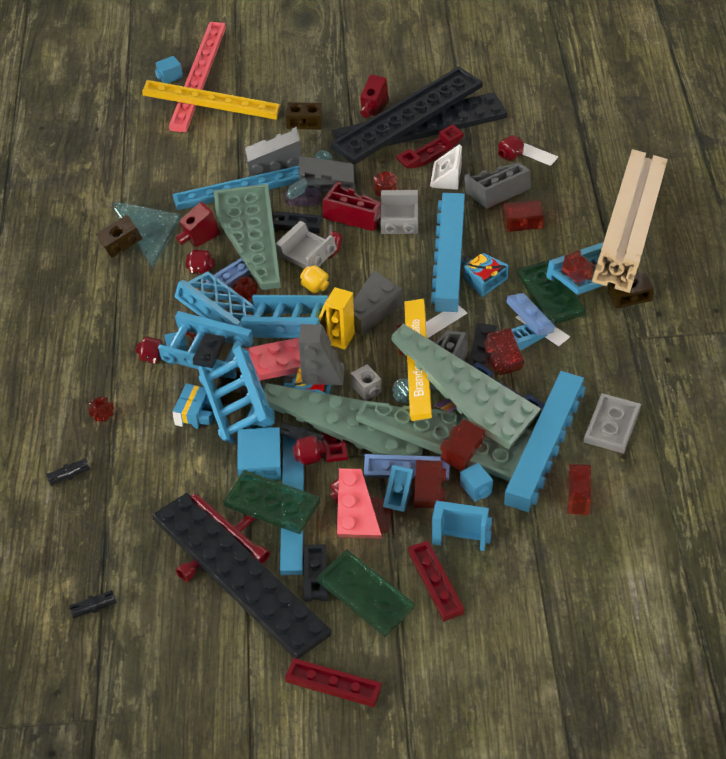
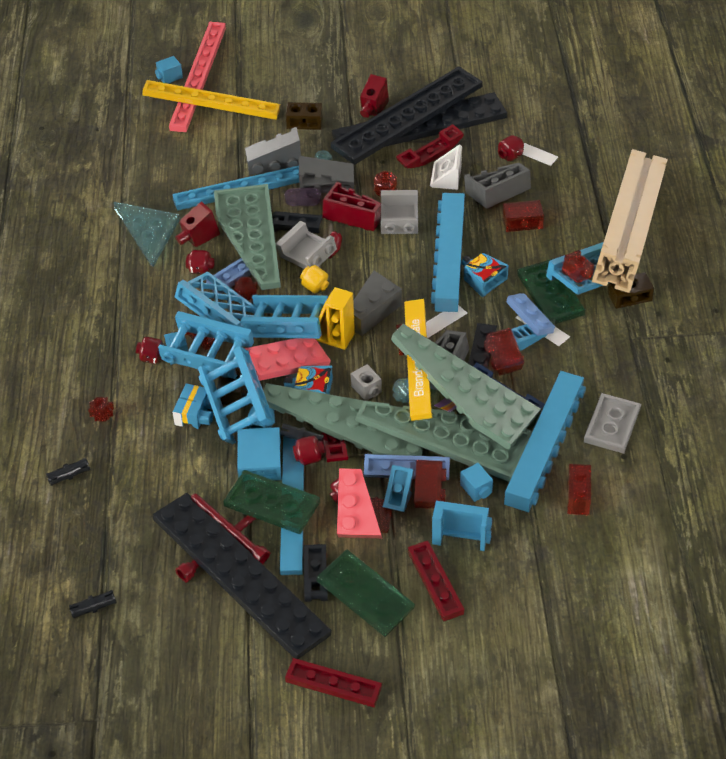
(119, 236): dark brown brick -> none
(208, 350): black plate -> none
(297, 188): clear light blue tile -> none
(318, 358): dark grey wedge -> none
(462, 444): clear red brick -> none

